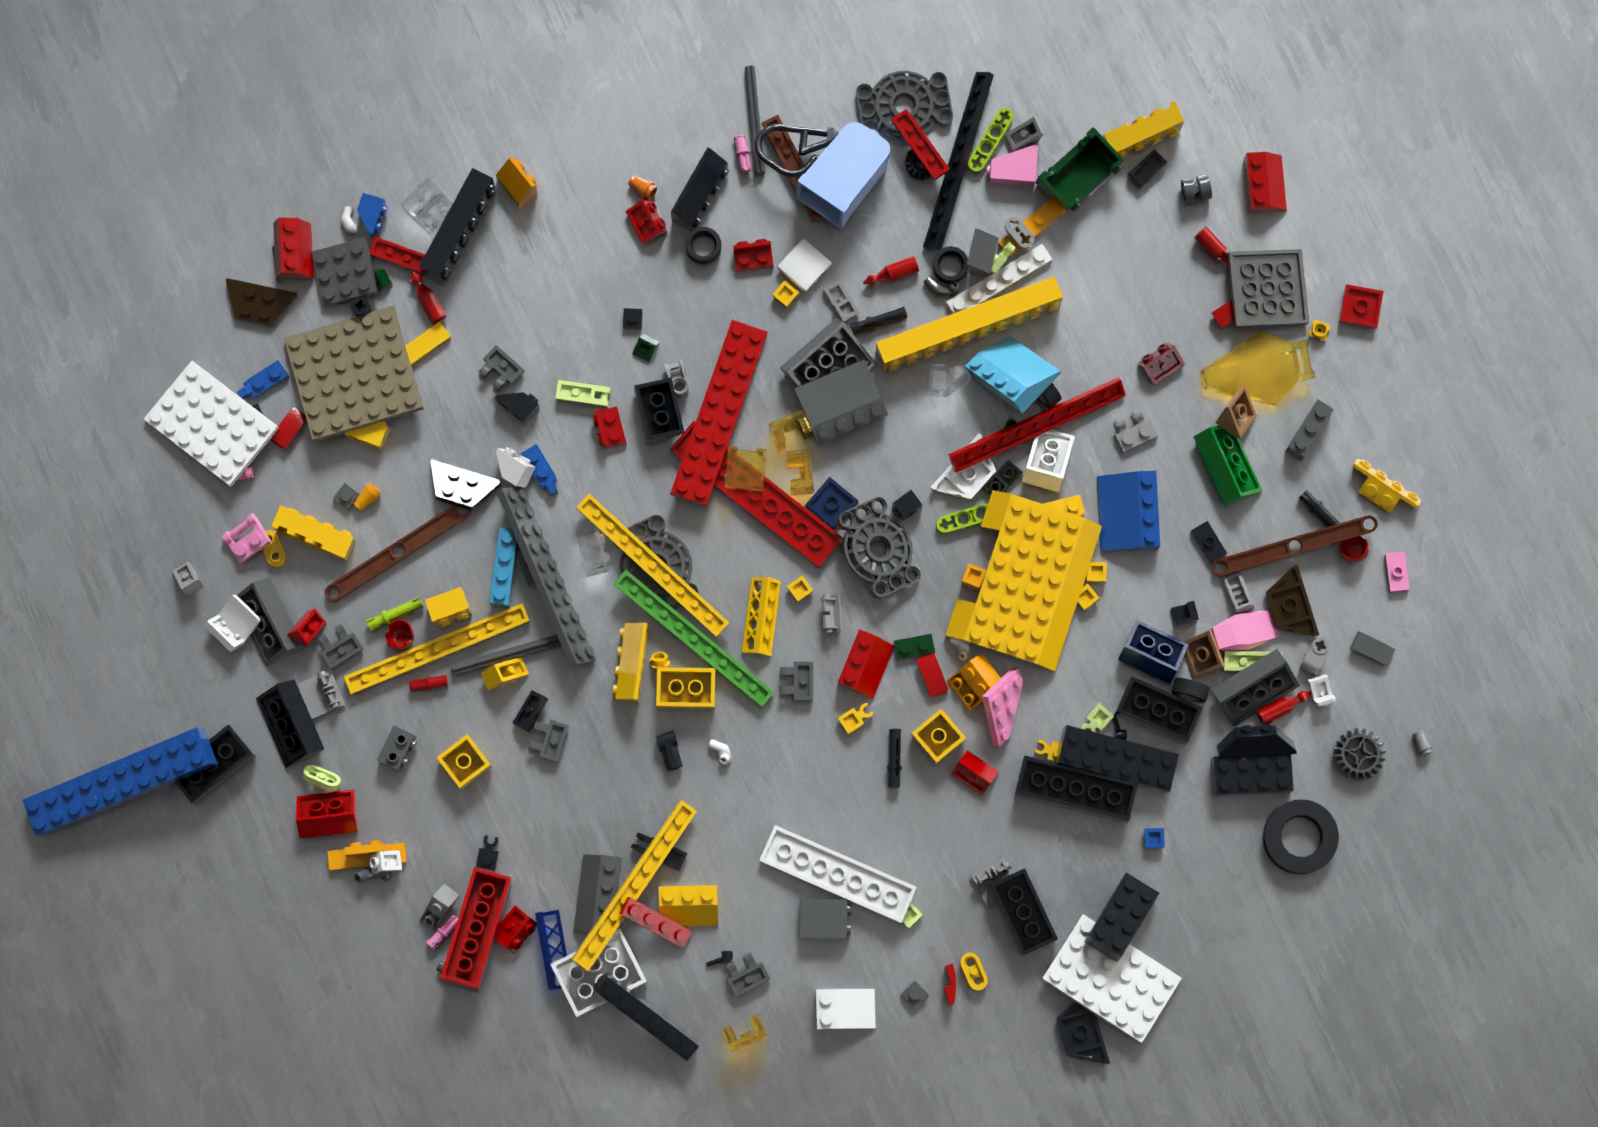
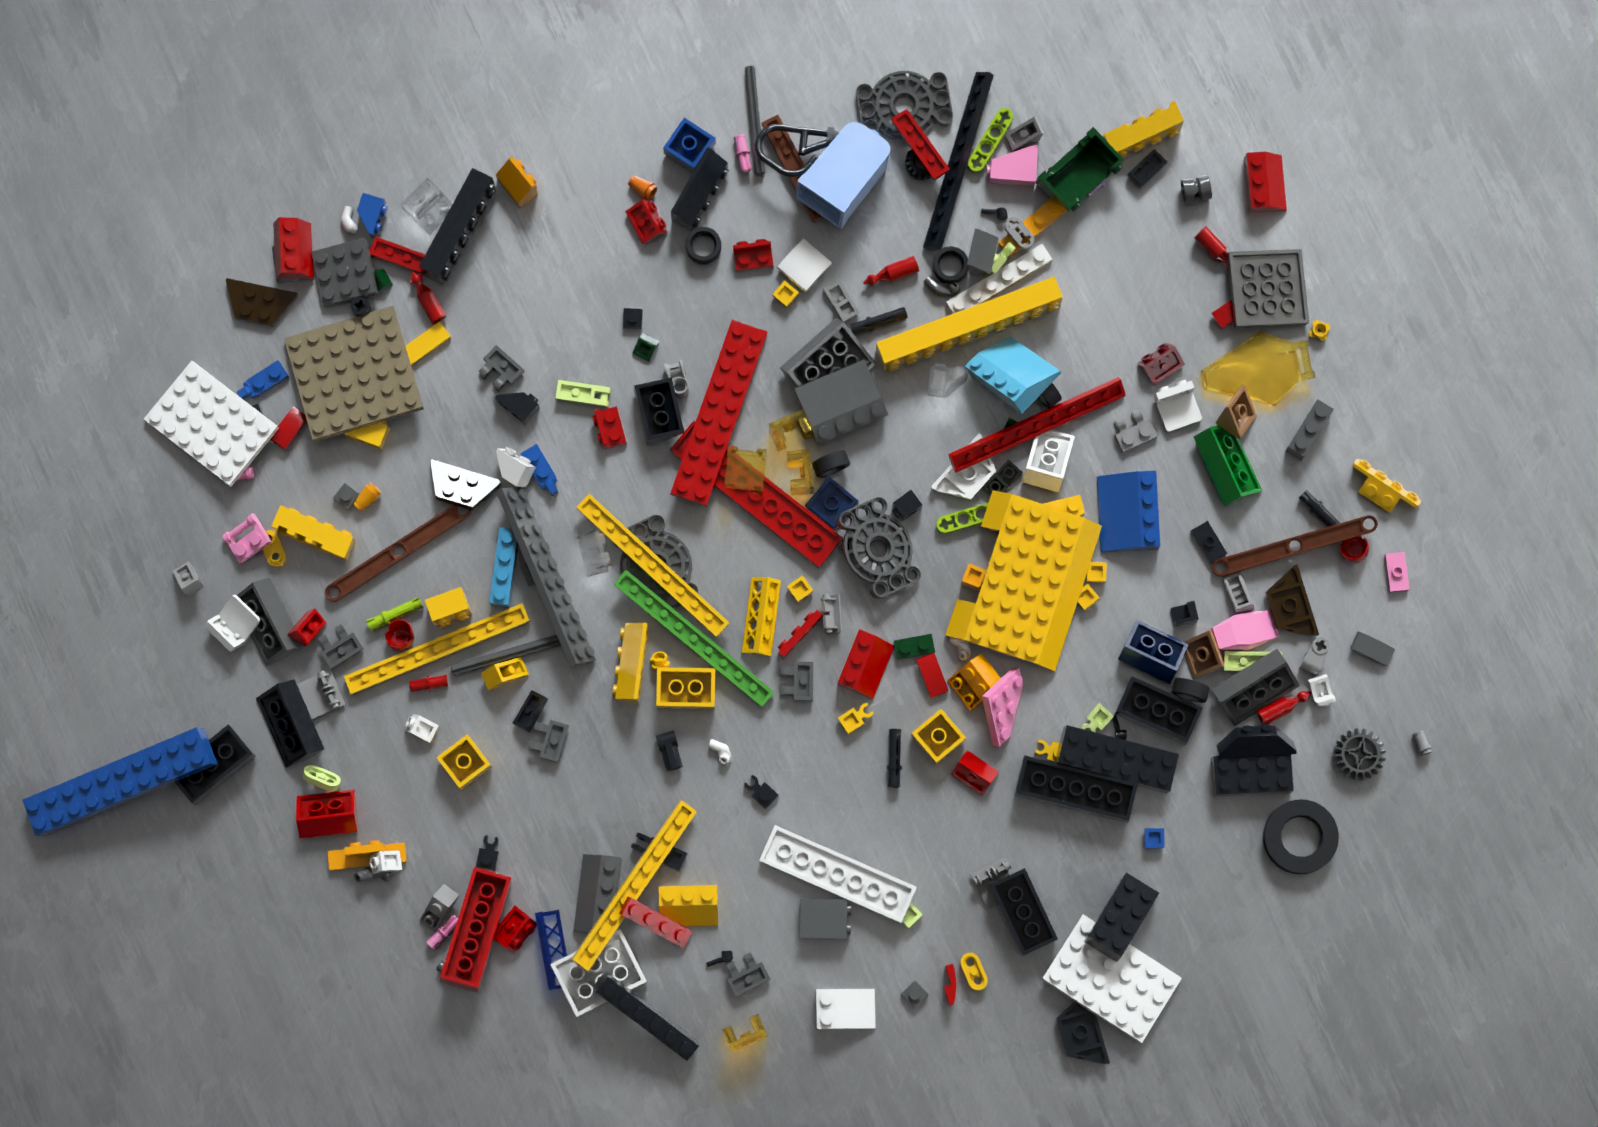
(397, 748): dark grey brick -> none
(421, 727): none -> white bracket
(688, 144): none -> blue brick
(763, 793): none -> black plate
(799, 633): none -> red plate
(831, 463): none -> black tyre
(1001, 212): none -> black hand
(1177, 405): none -> white bracket
(1361, 306): red plate -> none

